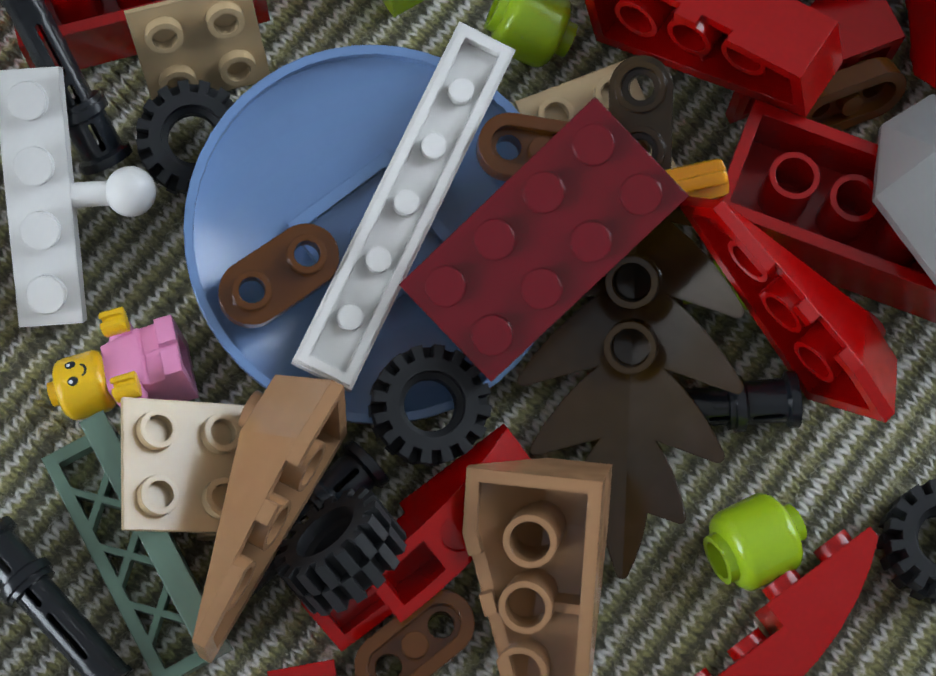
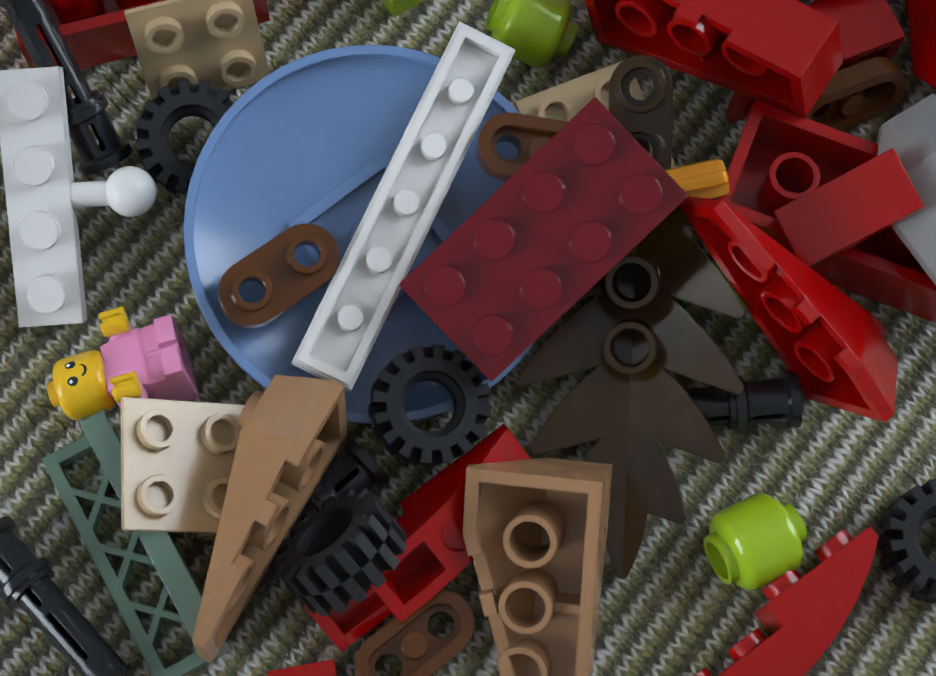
(850, 209): none -> red tile

